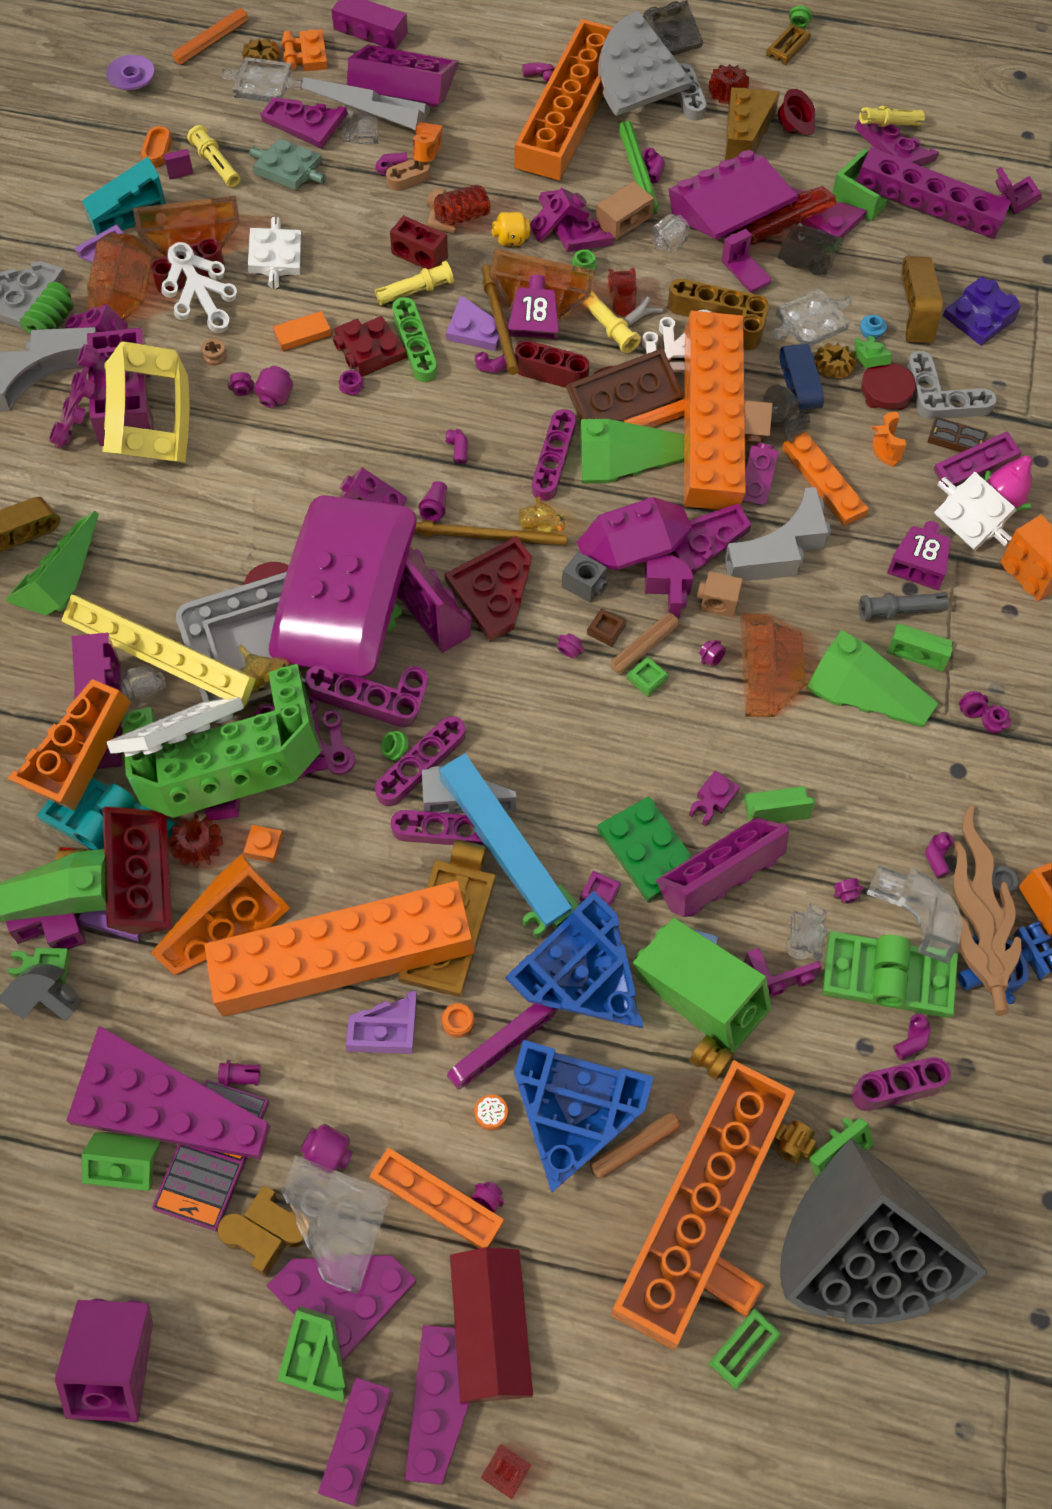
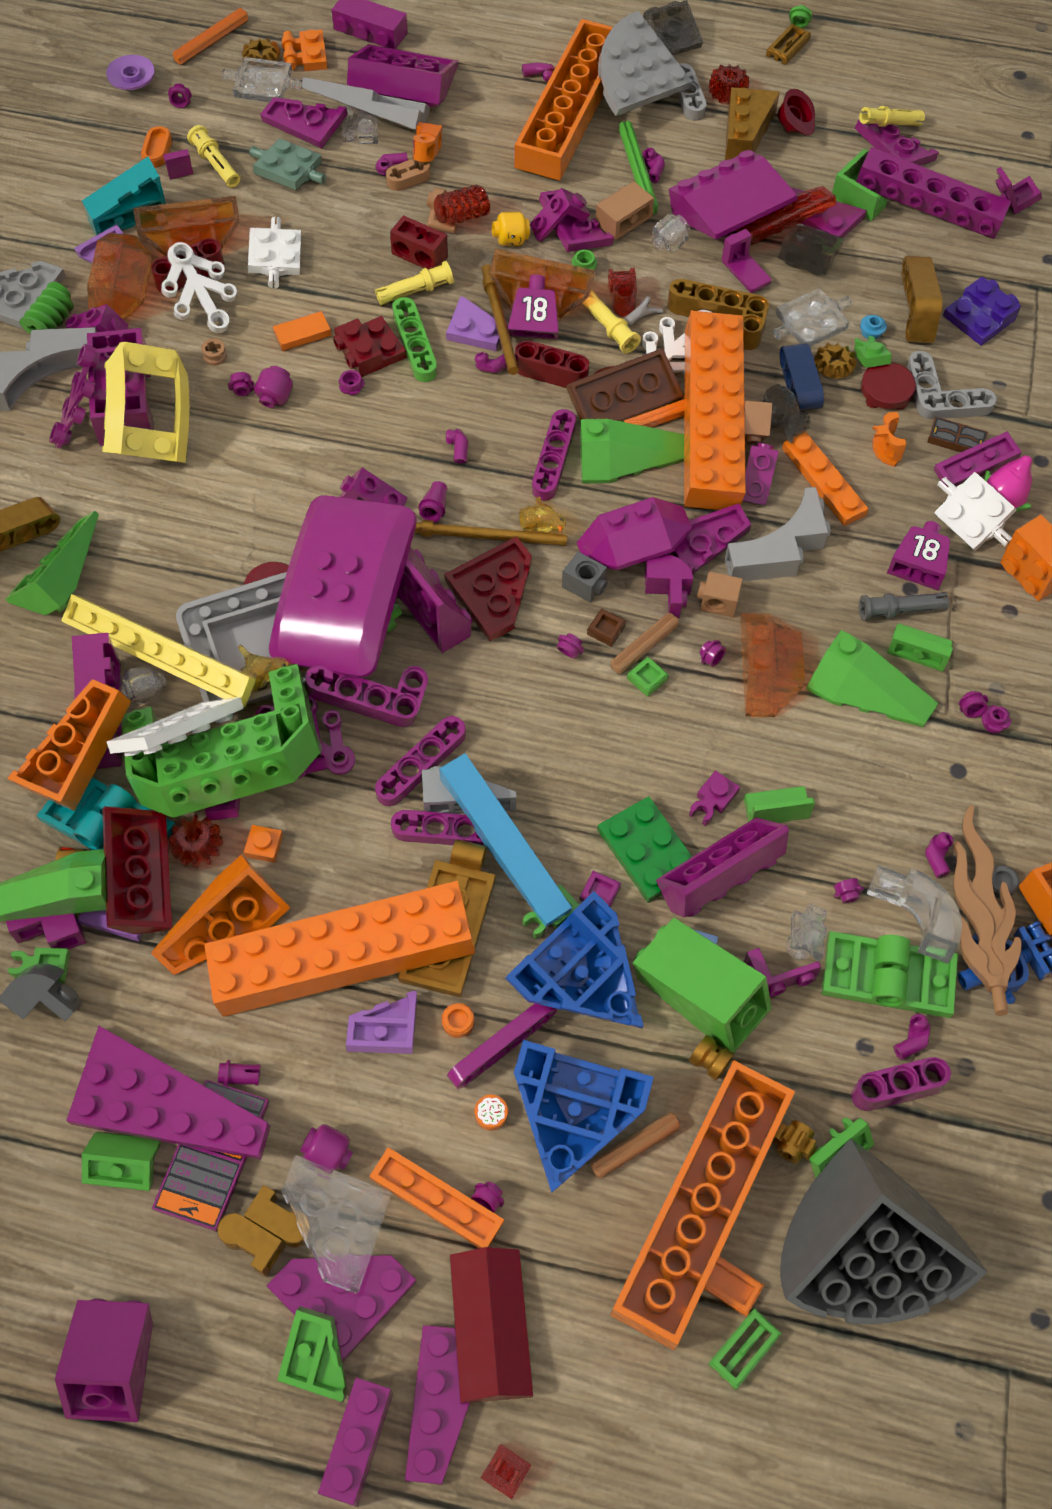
(177, 100): none -> magenta plate
(394, 745): bright green plate -> none

